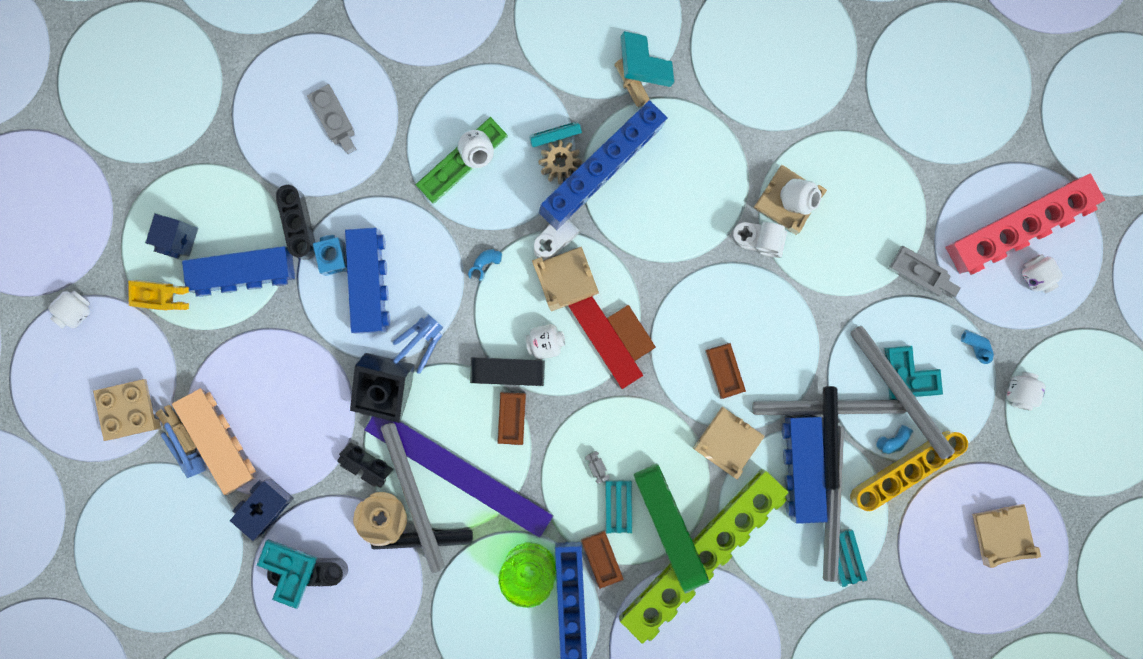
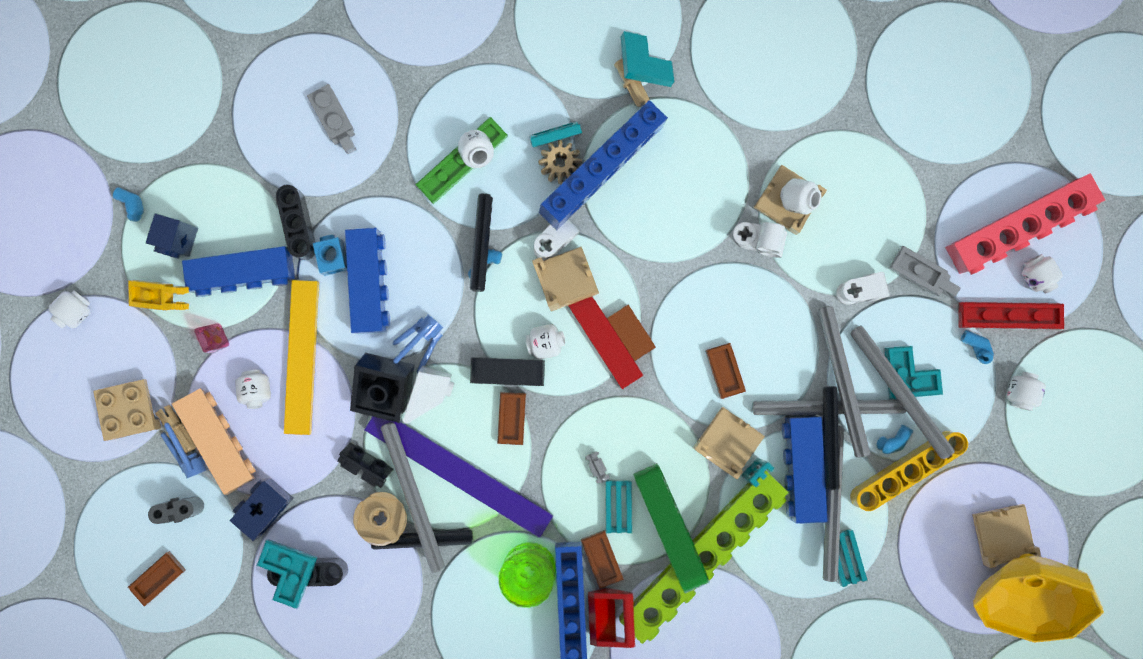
(132, 203): none -> dark azure arm
(156, 578): none -> dark orange tile
(176, 510): none -> dark grey piece
(211, 338): none -> clear pink slope
(253, 389): none -> white head
(301, 357): none -> yellow tile
(428, 392): none -> white slope
(481, 242): none -> black axle
(603, 622): none -> red tile
(757, 473): none -> teal tile
(844, 382): none -> light grey axle
(865, 288): none -> white piece
(1011, 315): none -> red tile
(1038, 600): none -> yellow rock

